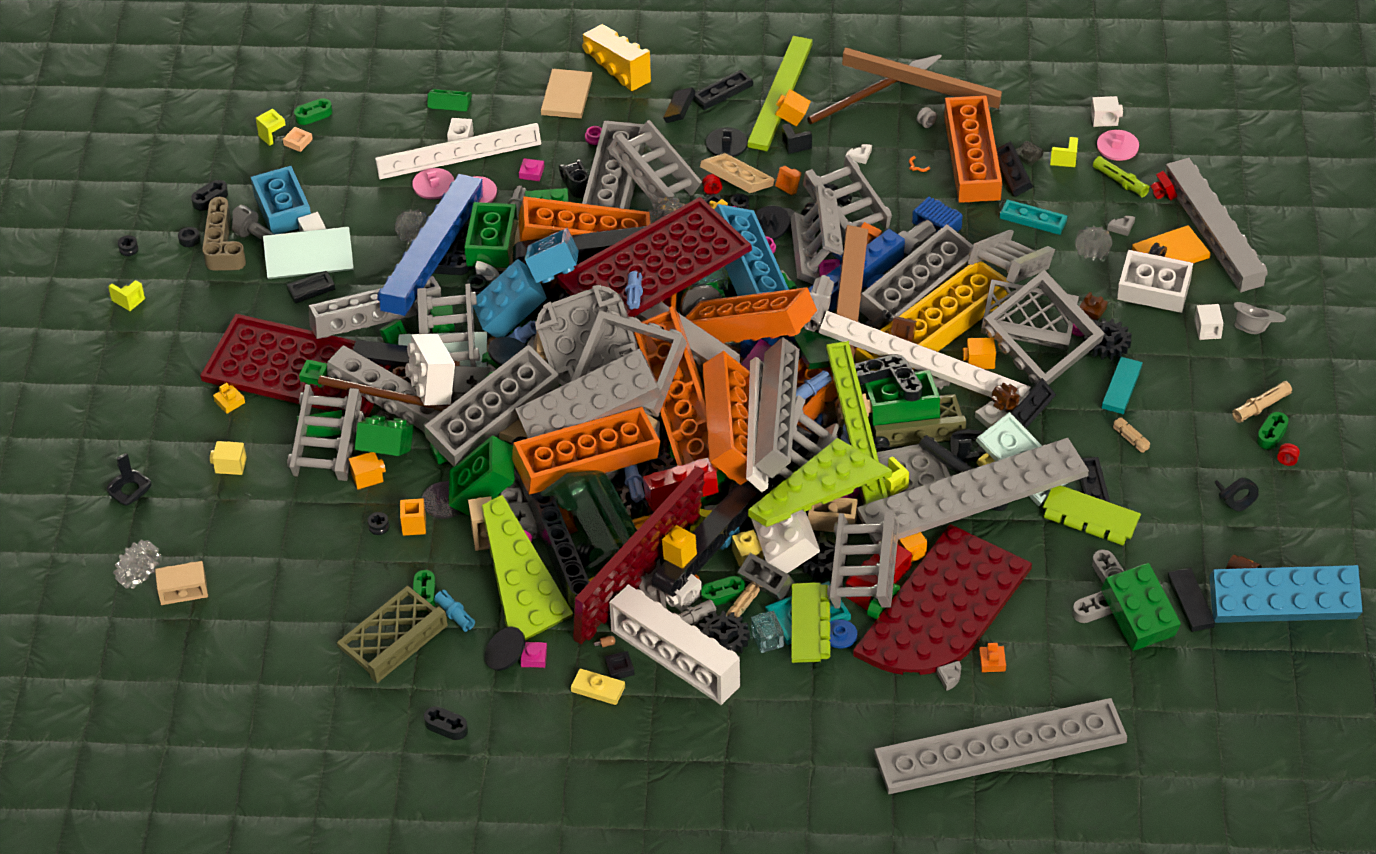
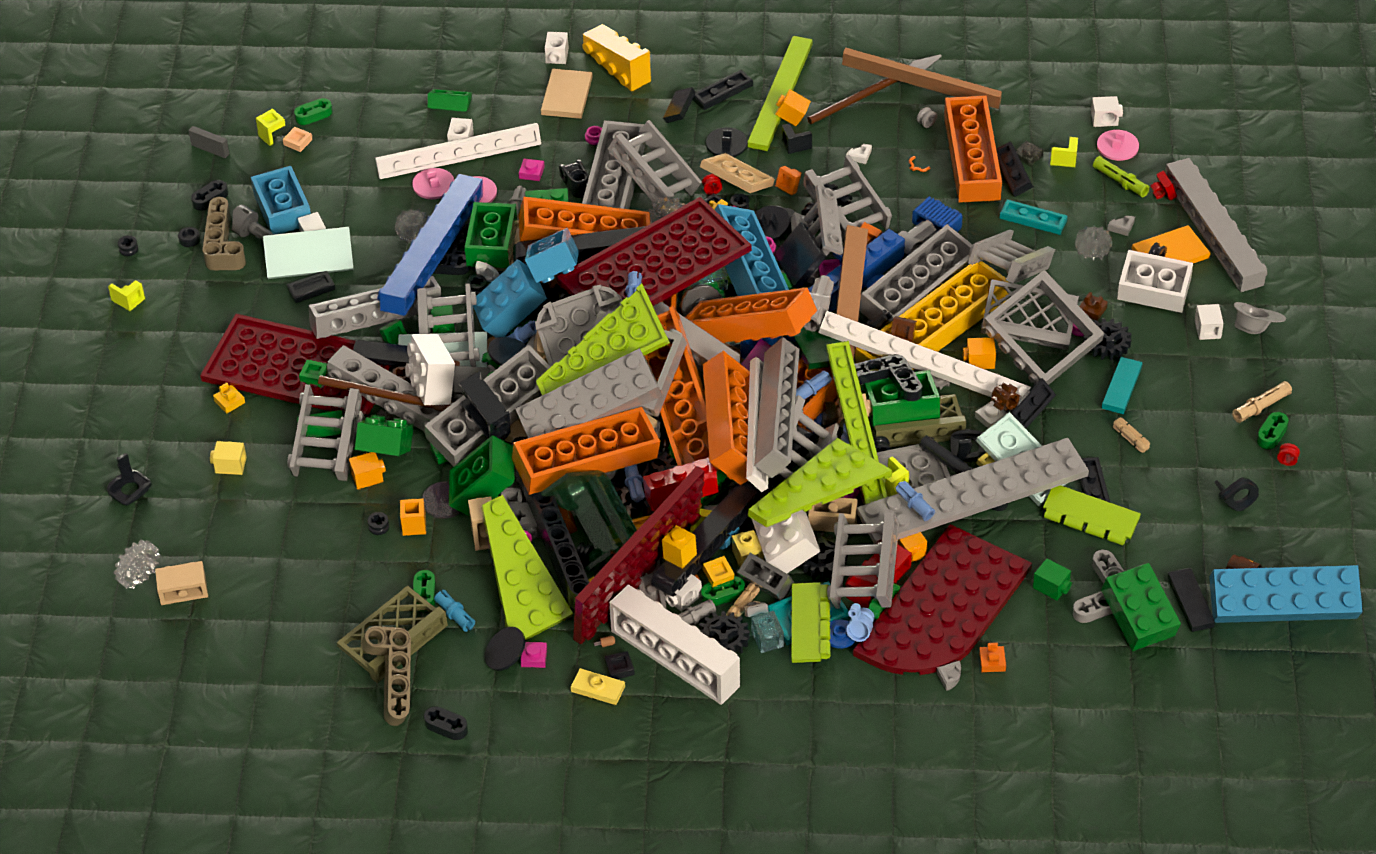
(208, 142): none -> dark grey tile
(392, 675): none -> dark tan beam
(485, 407): none -> black window
(556, 47): none -> white brick
(616, 335): none -> lime wing
(718, 571): none -> yellow tile
(755, 608): none -> light grey tile
(800, 255): none -> black tile
(860, 623): none -> light blue piece
(915, 500): none -> medium blue axle
(1000, 746): light grey plate -> none
(1052, 579): none -> green brick

